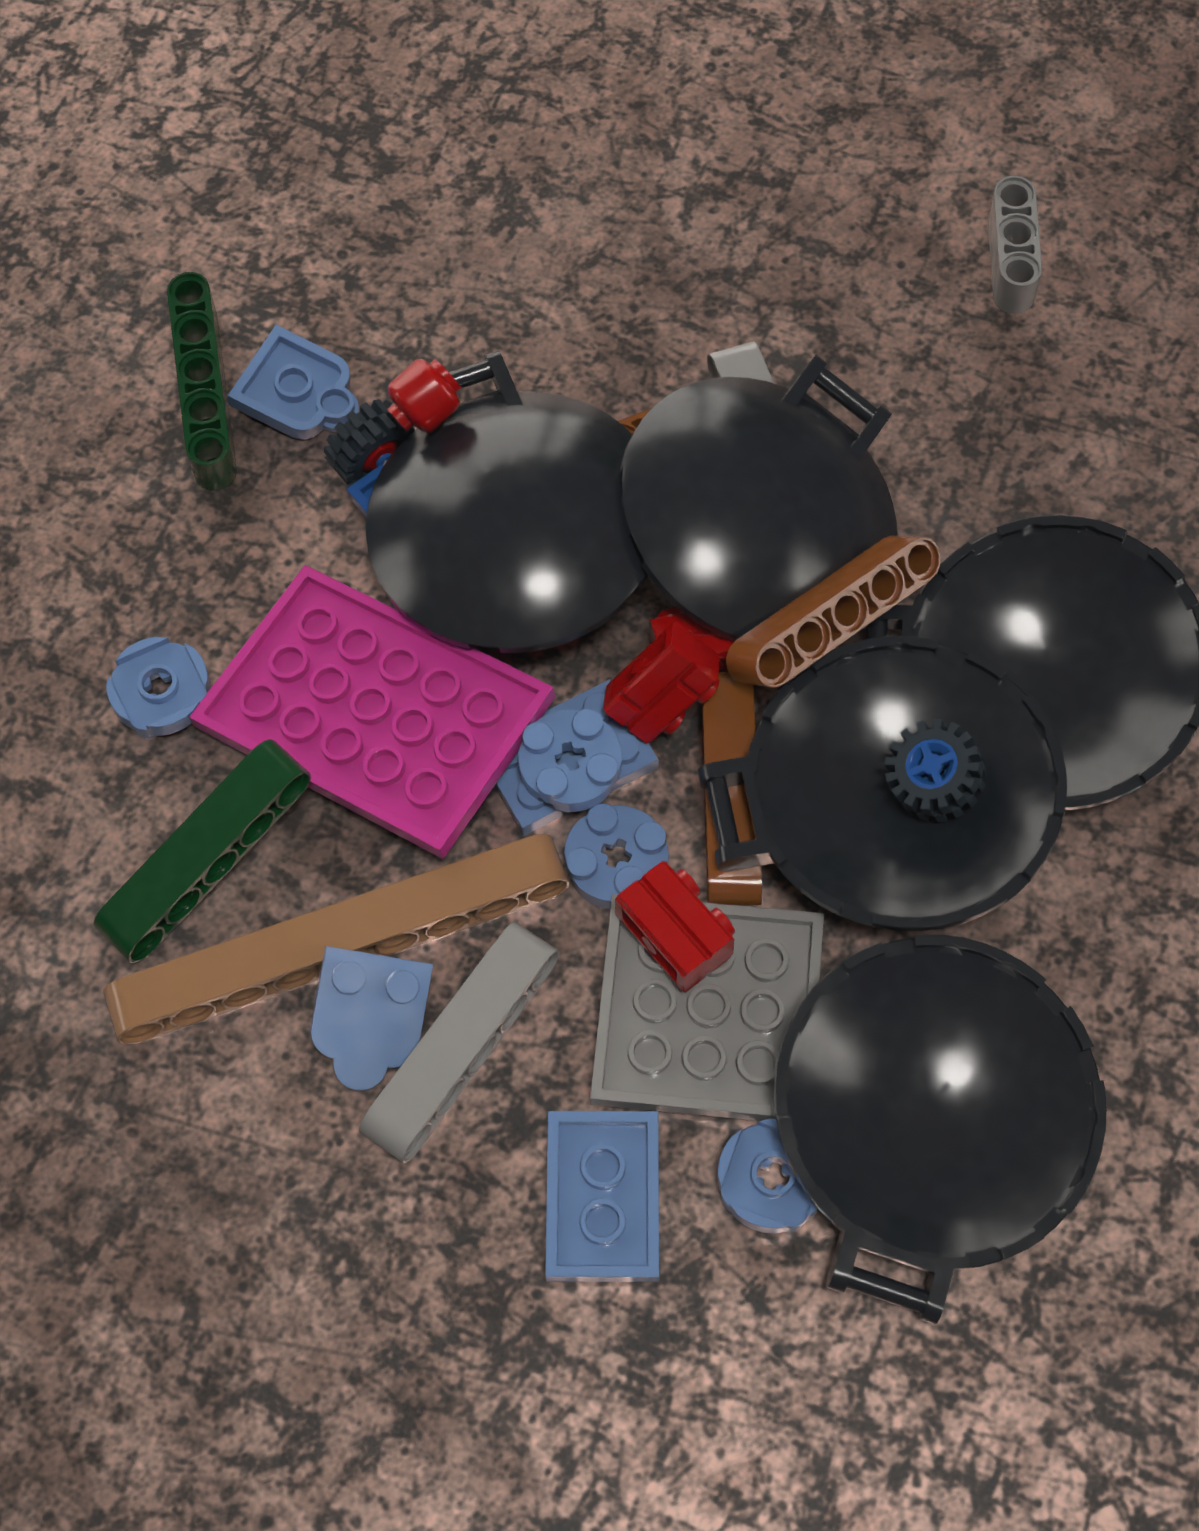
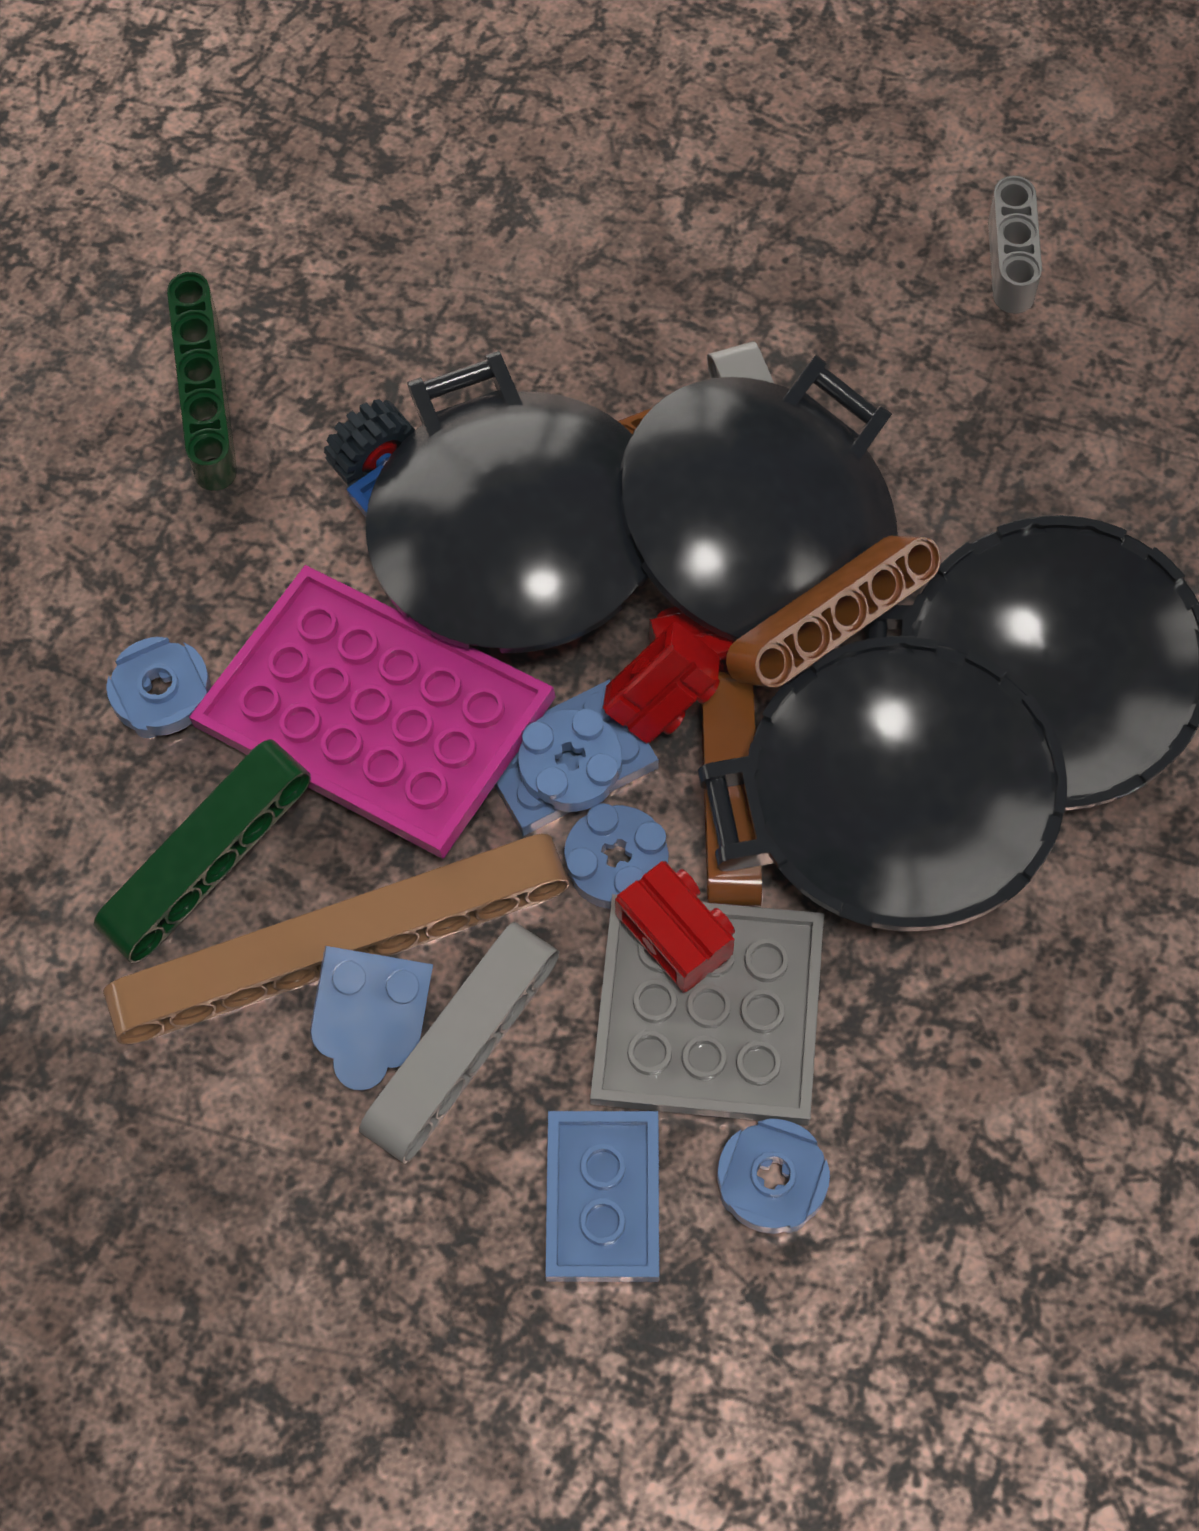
(295, 386): medium blue plate -> none
(423, 396): red head -> none
(926, 755): black wheel -> none
(937, 1111): black dish -> none

